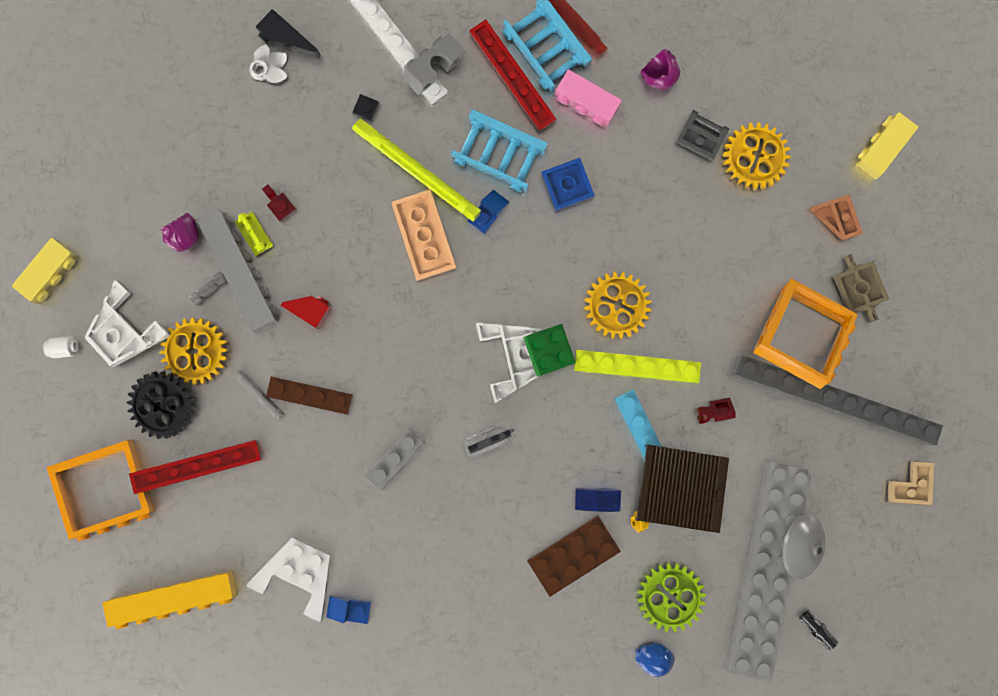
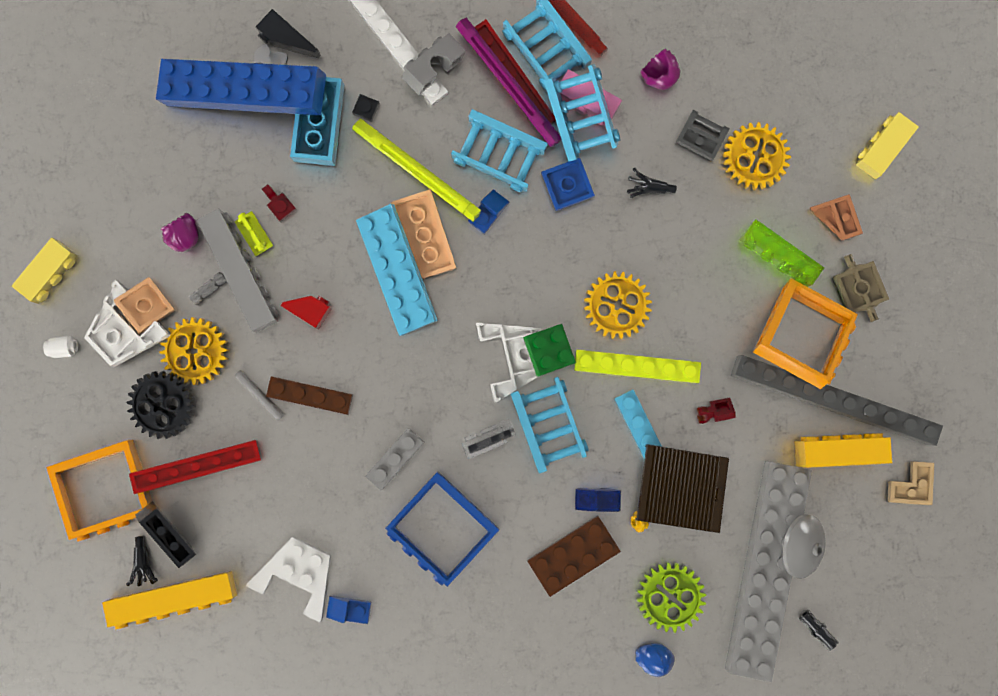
(141, 564): none -> black piece
(143, 305): none -> light nougat plate
(165, 534): none -> black brick
(241, 86): none -> blue brick
(317, 135): none -> medium azure brick
(396, 270): none -> medium azure plate
(424, 561): none -> blue window
(509, 83): none -> magenta piece
(536, 440): none -> medium azure fence
(562, 107): none -> medium azure fence
(649, 185): none -> black piece
(781, 253): none -> clear neon green brick
(843, 452): none -> yellow brick

